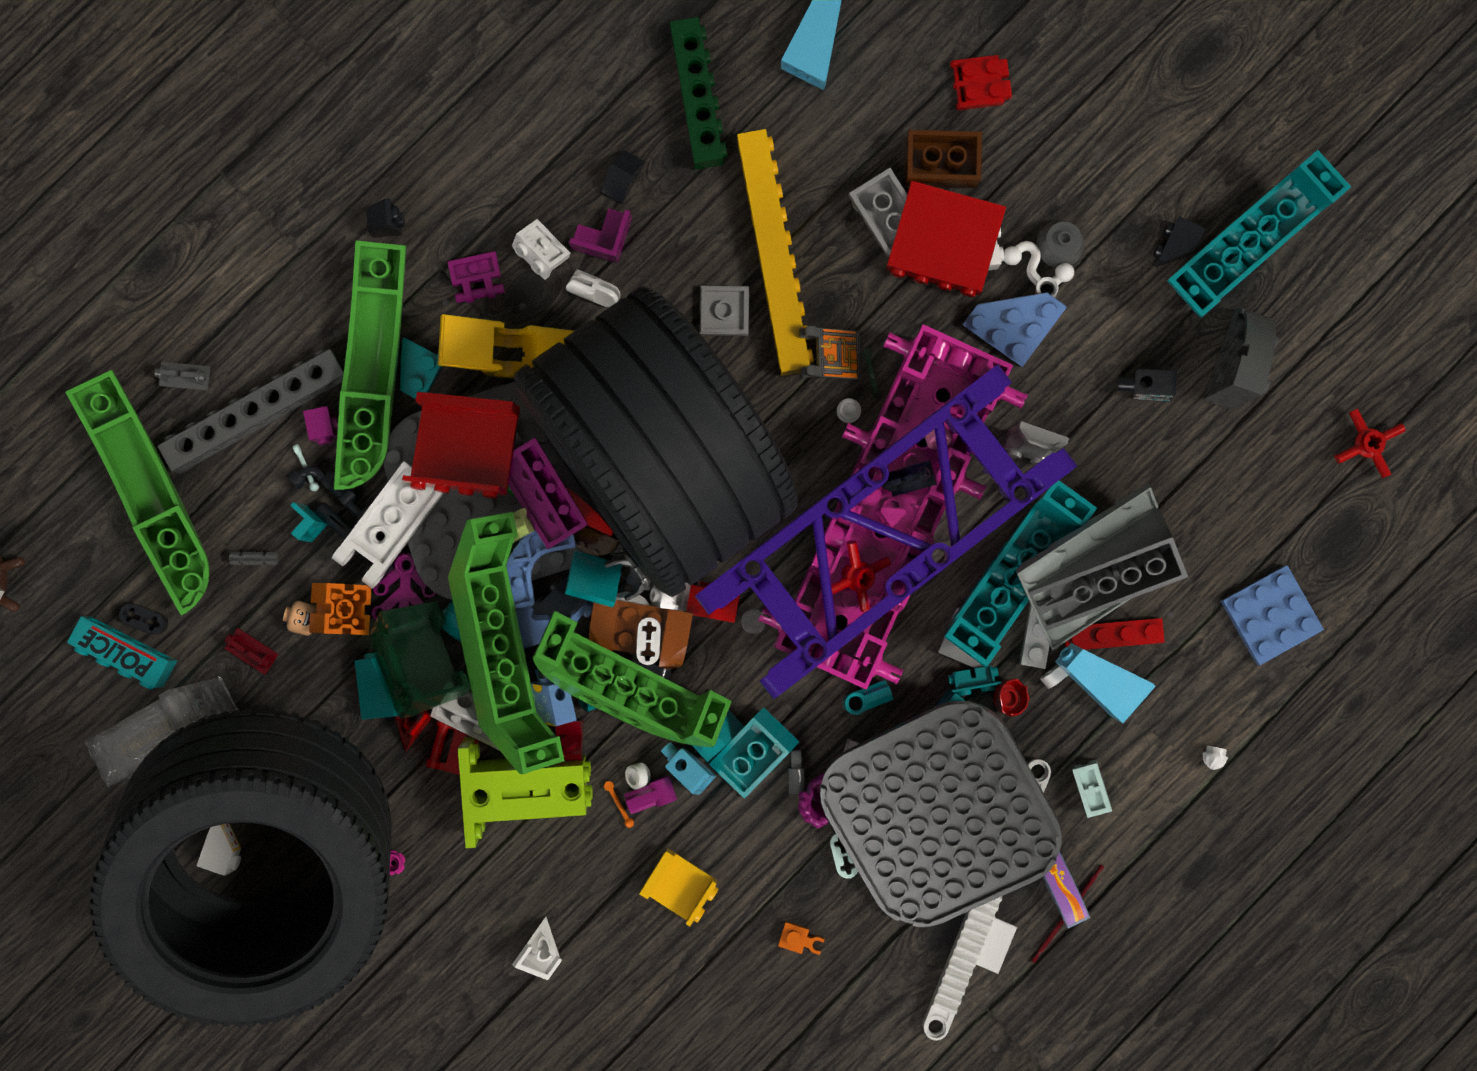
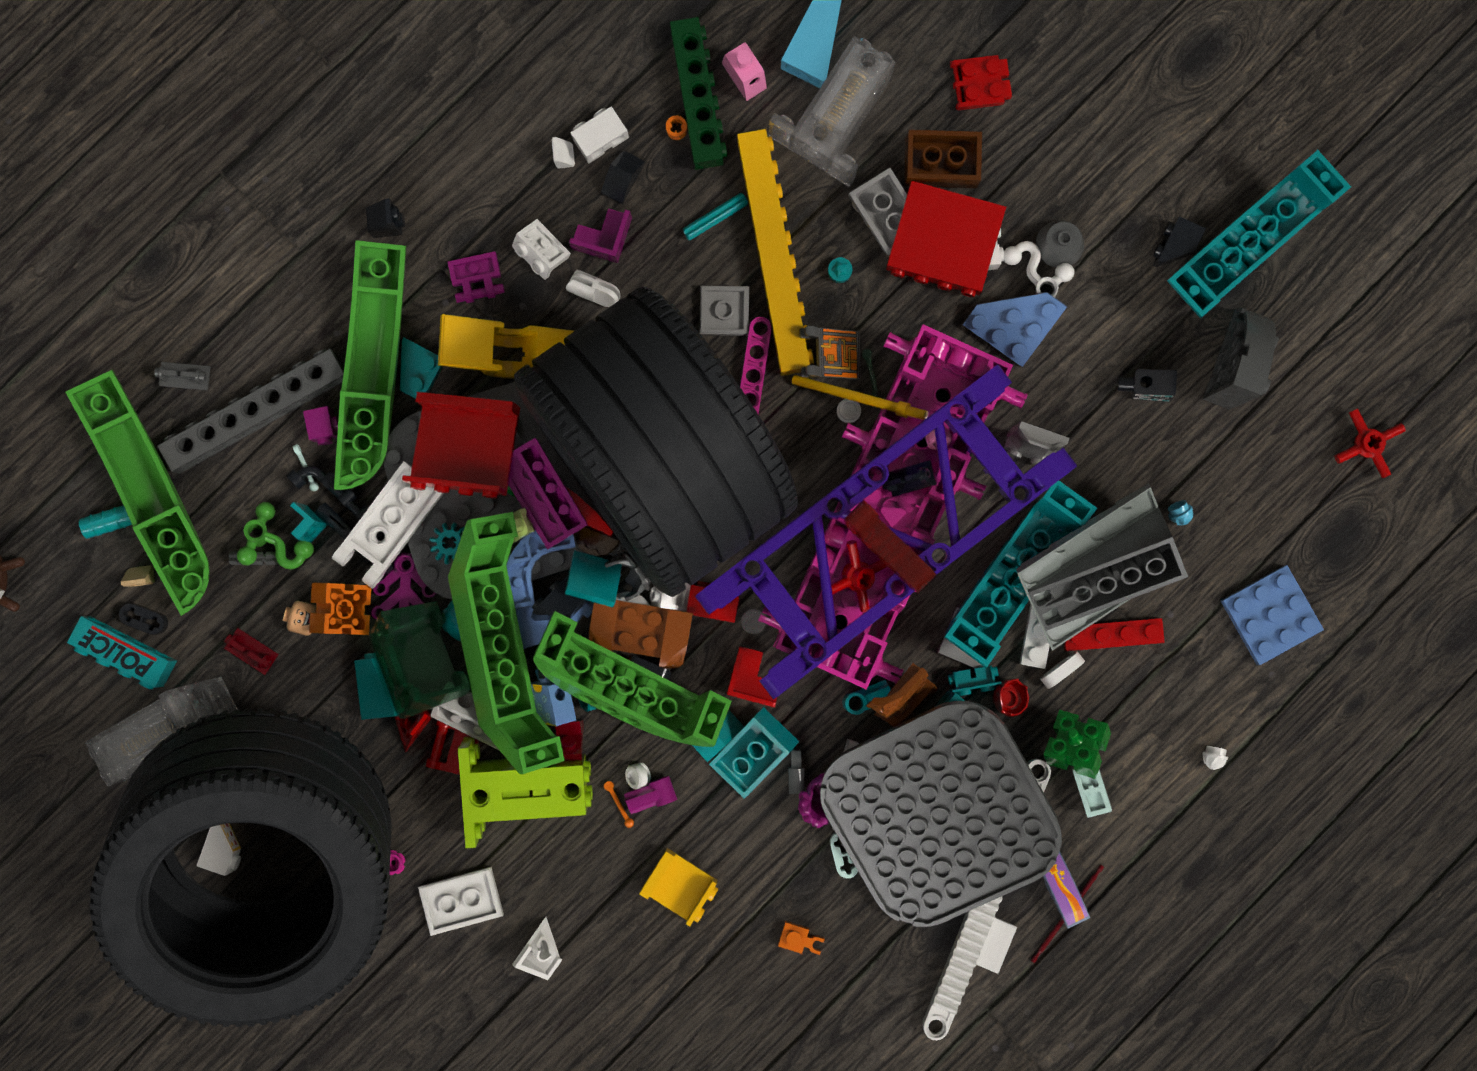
(104, 522): none -> teal axle
(138, 576): none -> tan slope
(248, 555): none -> bright green piece
(443, 536): none -> teal gear
(460, 901): none -> white tile
(562, 153): none -> white slope
(599, 134): none -> white brick
(642, 641): white beam -> none
(676, 119): none -> orange bush
(695, 776): medium azure torso -> none
(715, 216): none -> teal axle
(743, 68): none -> bright pink torso
(744, 679): none -> red panel
(756, 364): none -> dark pink beam
(837, 110): none -> clear brick
(840, 270): none -> teal tile
(888, 547): none -> clear red beam
(901, 408): none -> yellow bar
(905, 698): none -> dark orange piece
(1077, 744): none -> green brick
(1109, 685): medium azure slope -> none
(1180, 512): none -> medium azure plate

